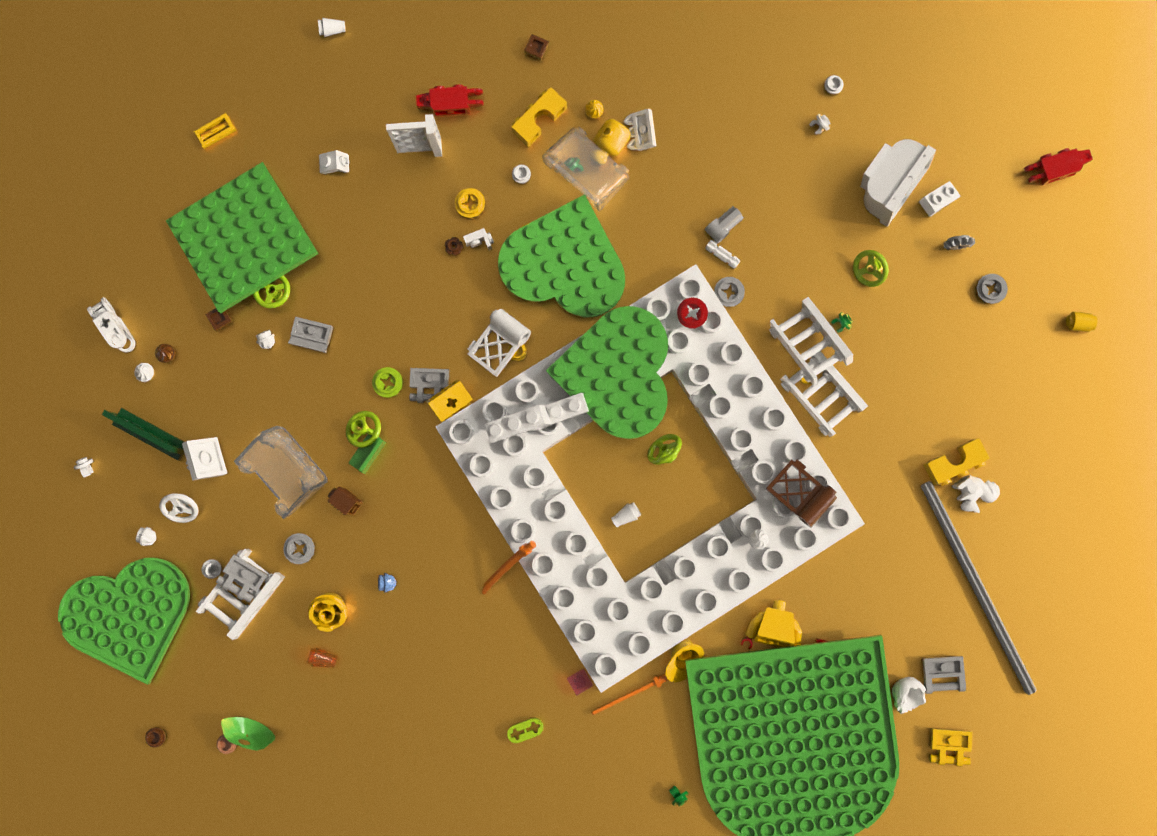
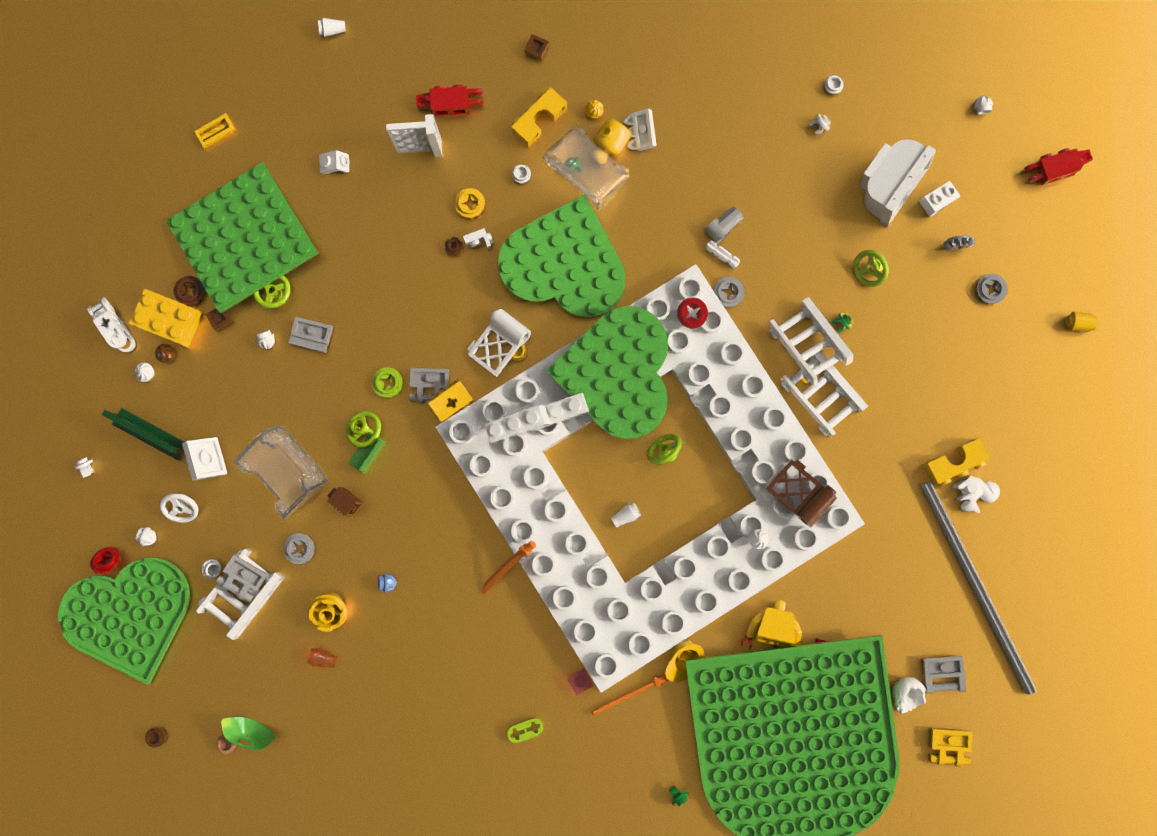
(97, 562): none -> red gear
(166, 318): none -> yellow brick
(180, 290): none -> reddish brown gear
(983, 105): none -> white plate

